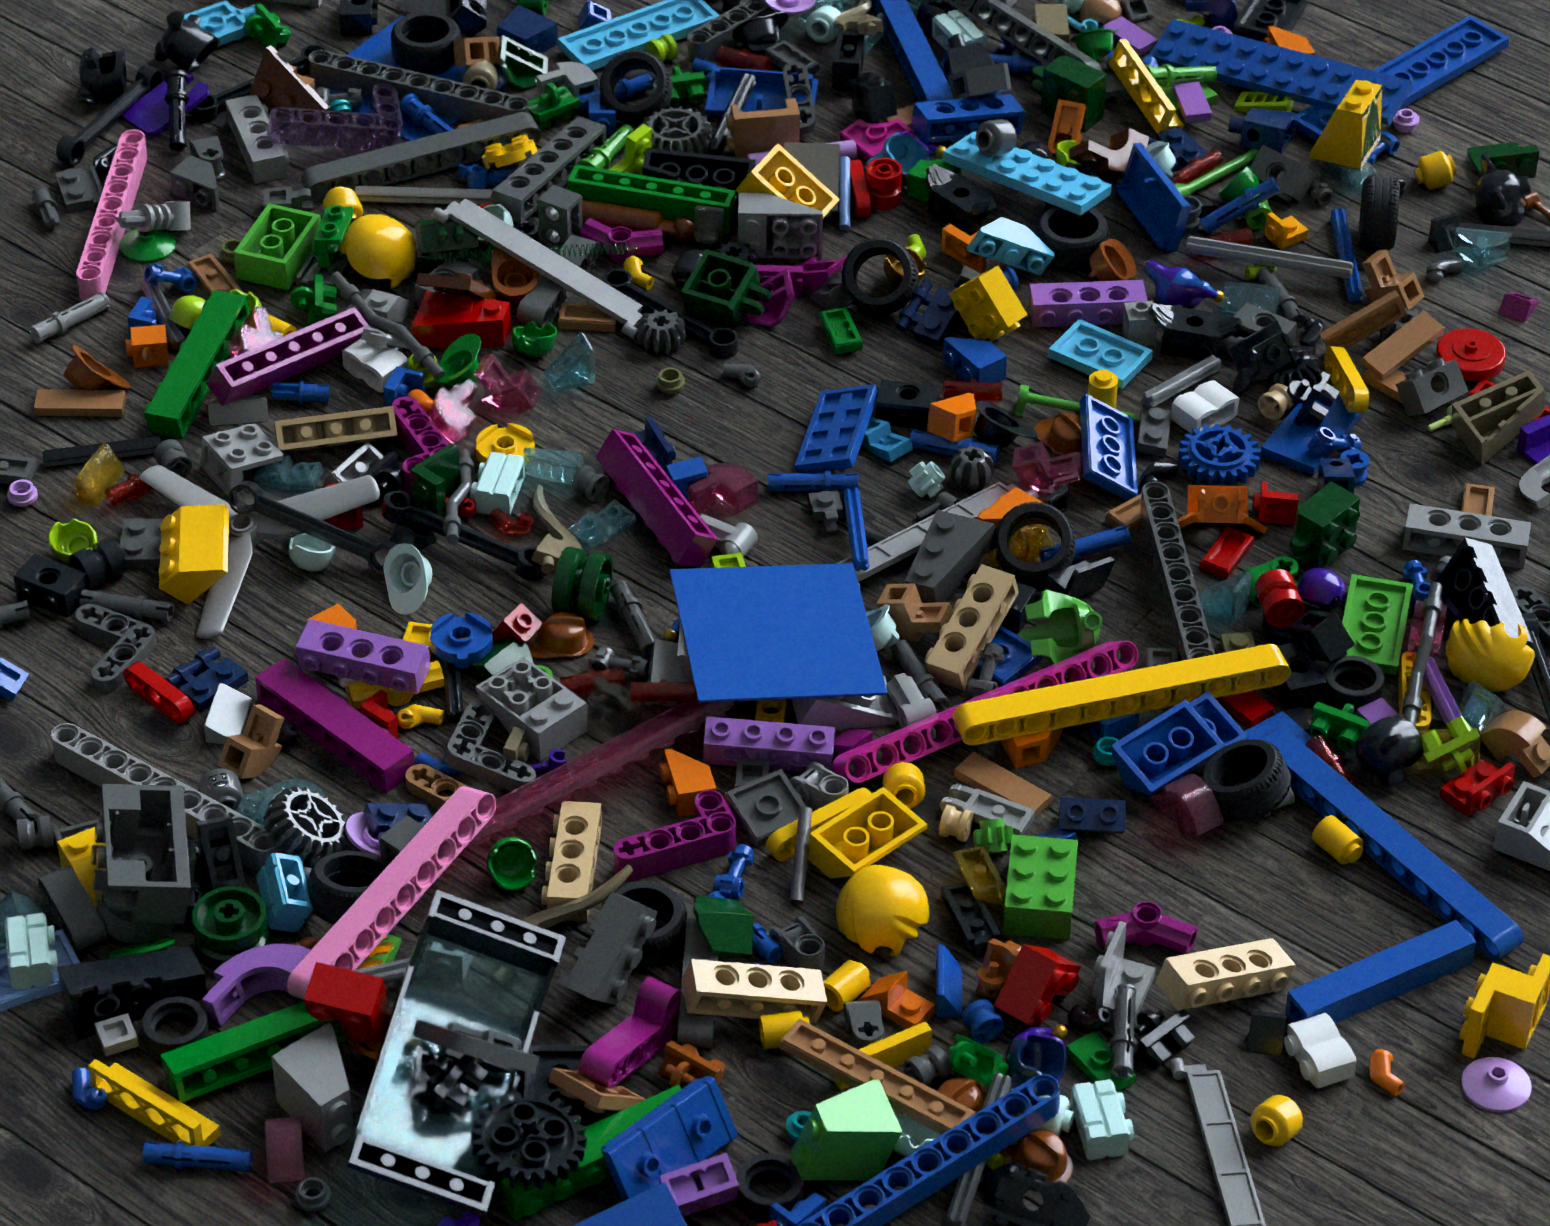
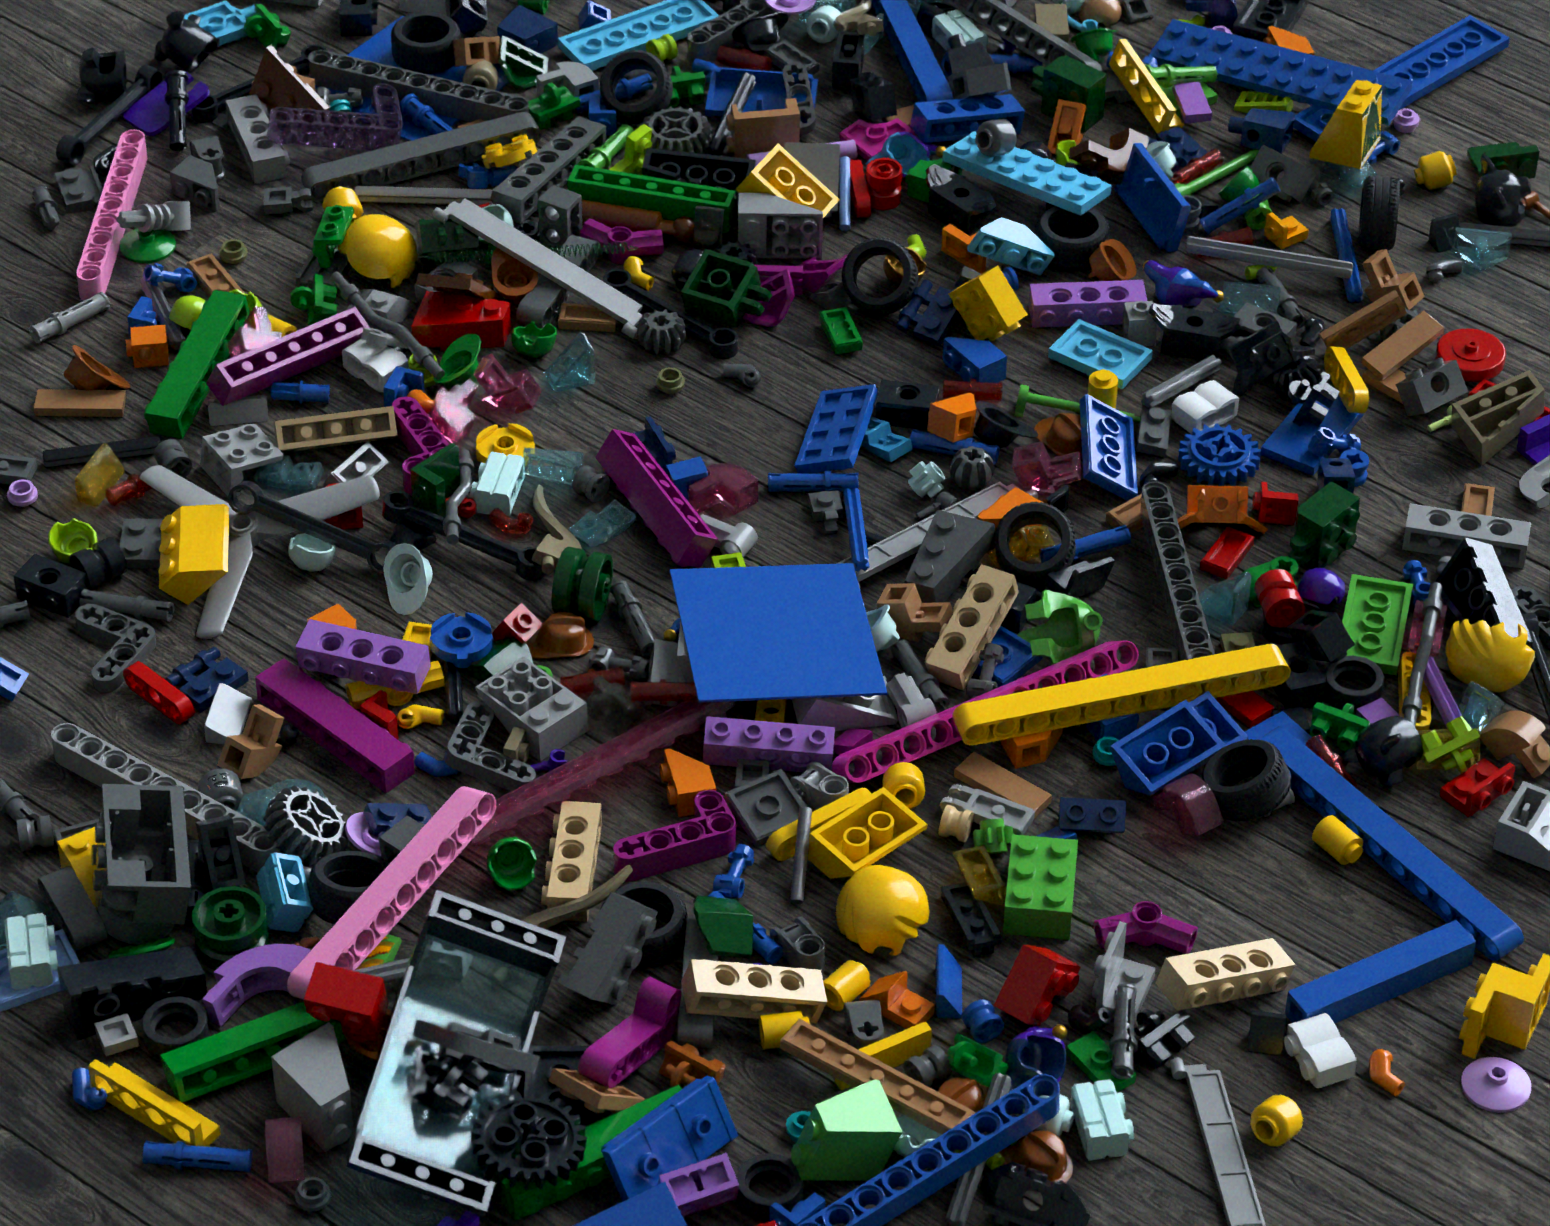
(276, 246): bright green brick -> none
(386, 474): black hips -> none
(434, 779): medium nougat beam -> none
(996, 967): dark orange hips -> none
(1138, 39): medium lavender tile -> none
(1275, 402): tan wheel -> none
(1517, 306): magenta slope -> none

